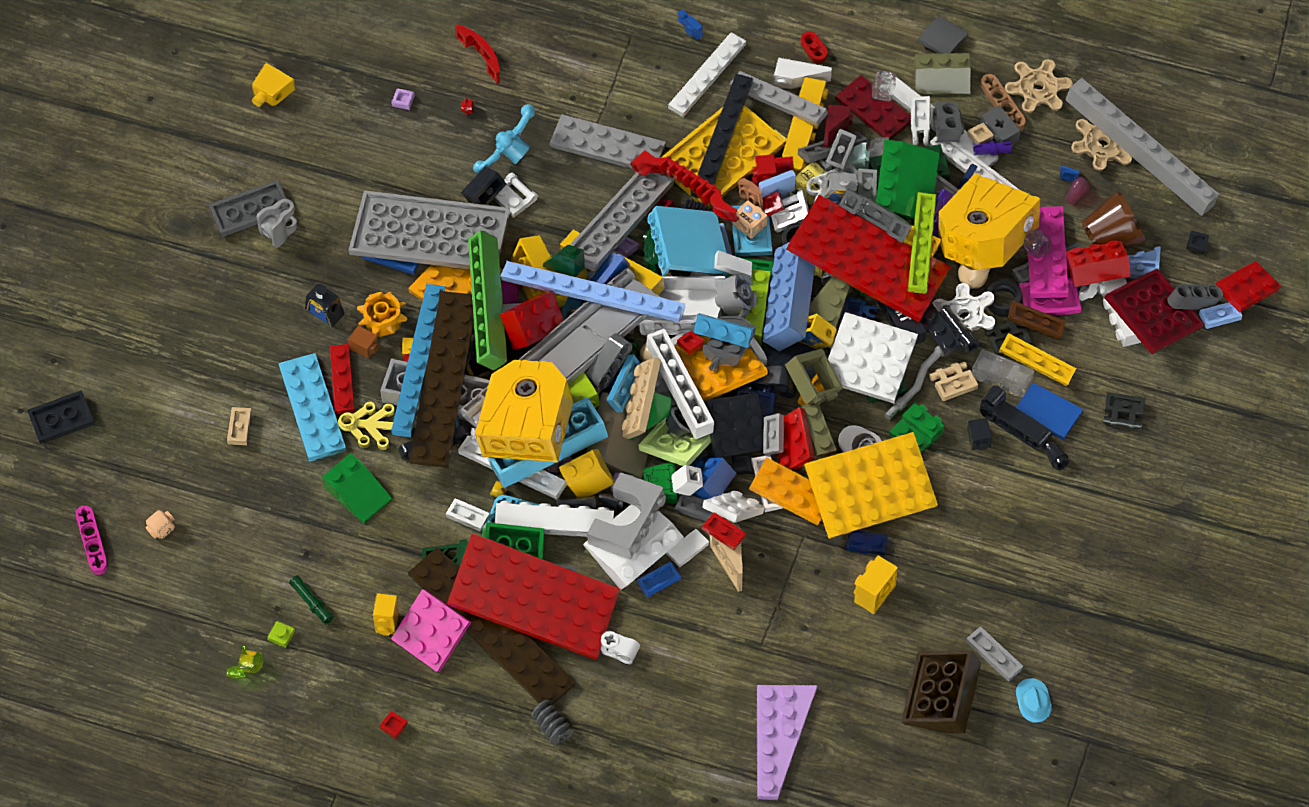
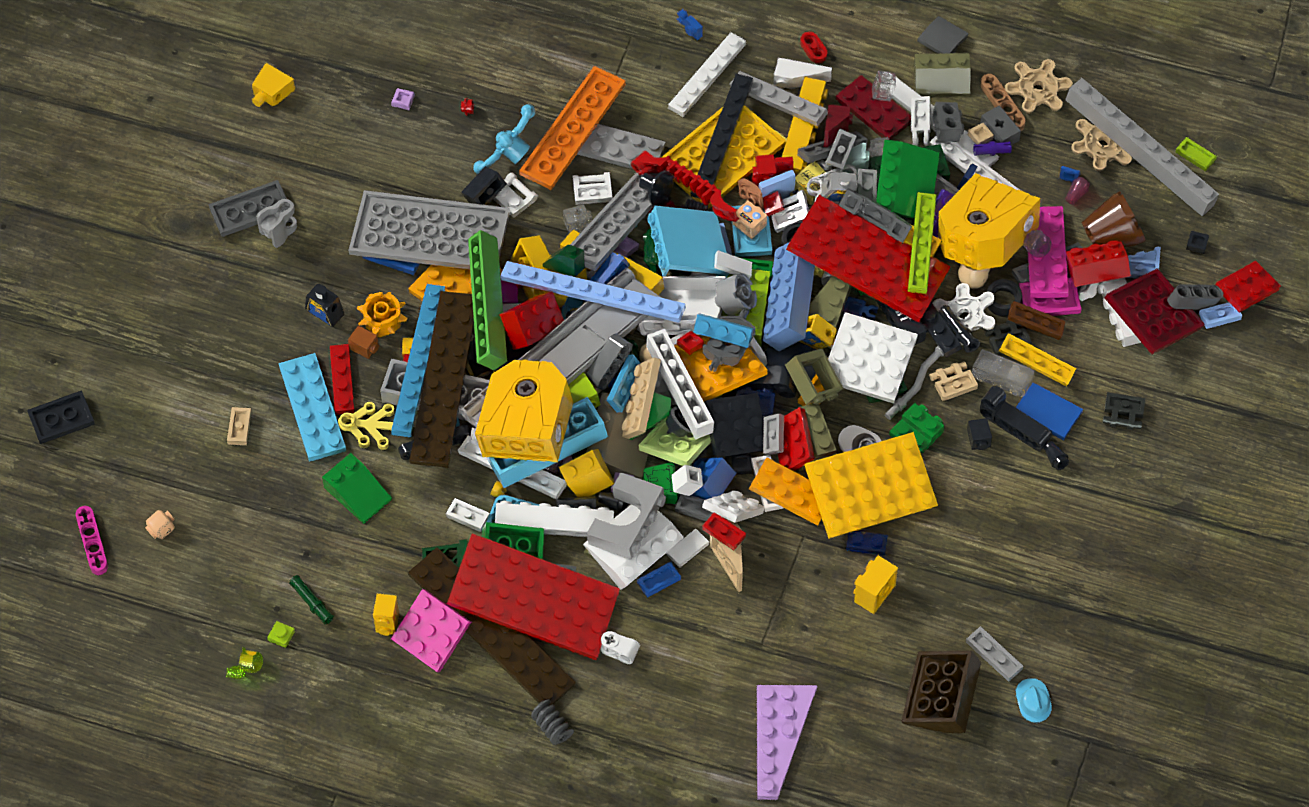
(393, 724): red plate -> none
(468, 38): red slope -> none
(572, 128): none -> orange plate
(576, 218): none -> clear brick
(592, 192): none -> white plate
(658, 187): none -> black piece
(1195, 154): none -> lime tile

